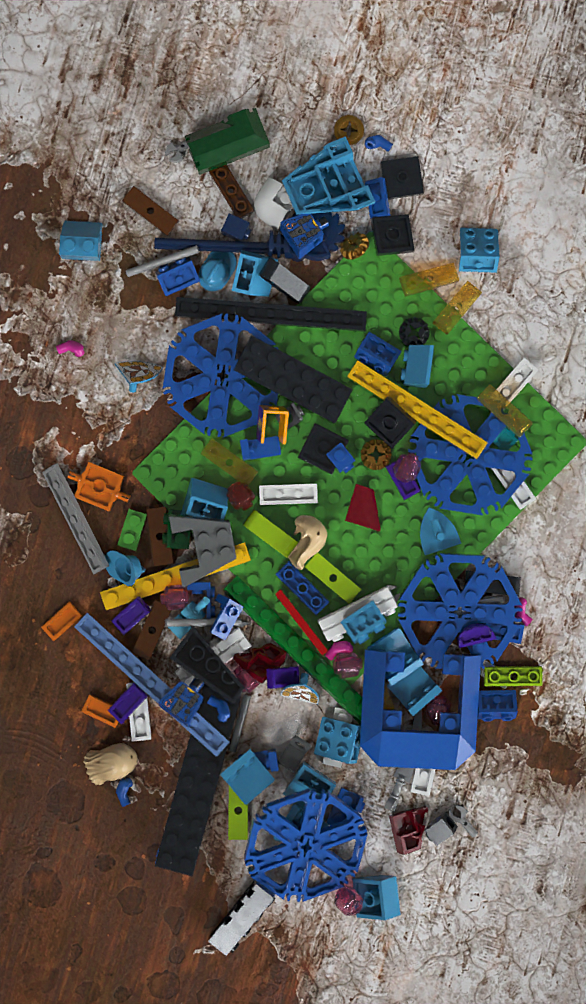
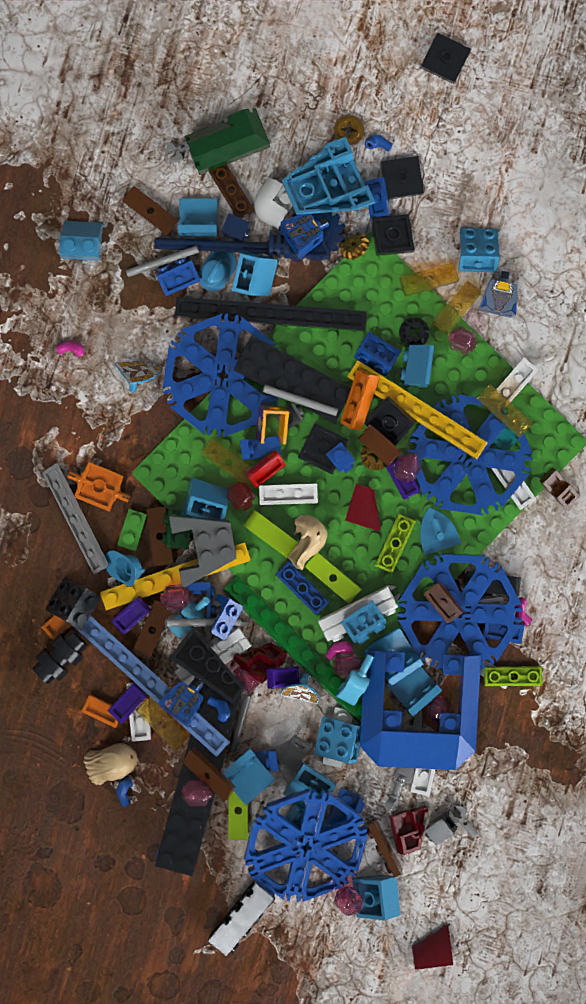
(53, 663): none -> black piece
(73, 603): none -> black bracket
(169, 731): none -> clear yellow tile
(196, 793): none -> clear pink head
(198, 217): none -> dark azure bracket
(208, 772): none -> reddish brown tile
(265, 469): none -> red tile
(284, 281): beam -> none
(300, 400): none -> light grey bar
(301, 622): red tile -> none
(355, 683): none -> medium azure beam
(359, 399): none -> orange slope
(379, 445): none -> reddish brown slope
(384, 848): none -> reddish brown tile
(389, 554): none -> lime tile
(433, 950): none -> dark red slope
(443, 602): none -> reddish brown plate
(445, 58): none -> black plate
(463, 340): none -> clear pink head
(475, 634): dark purple tile -> none
(497, 705): blue bracket -> none
(500, 297): none -> torso
(559, 488): none -> reddish brown slope

